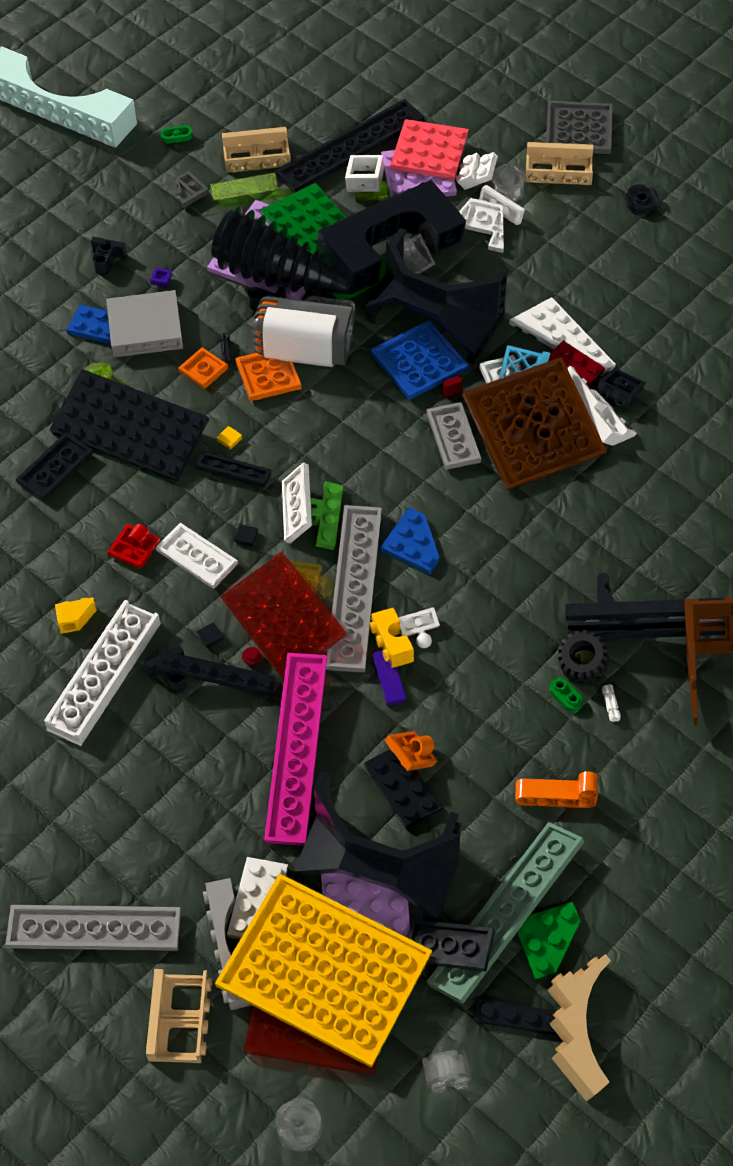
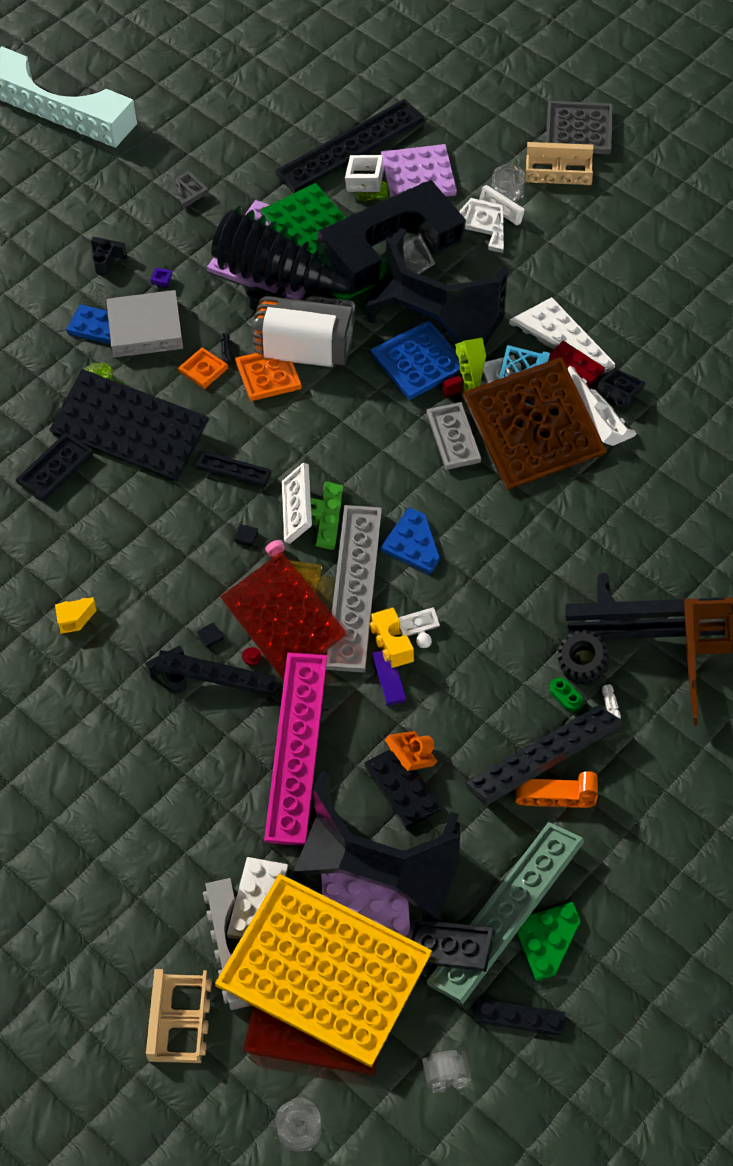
(93, 927): light grey plate -> none
(102, 674): white tile -> none
(134, 545): red plate -> none
(176, 134): green plate -> none
(196, 555): white tile -> none
(229, 437): yellow tile -> none
(244, 186): clear neon green plate -> none
(256, 143): tan window -> none
(275, 548): none -> bright pink tile
(429, 149): coral plate -> none
(472, 360): none -> lime slope
(476, 170): white plate -> none
(543, 754): none -> black plate
(575, 1052): tan arch -> none
(641, 206): black plate -> none

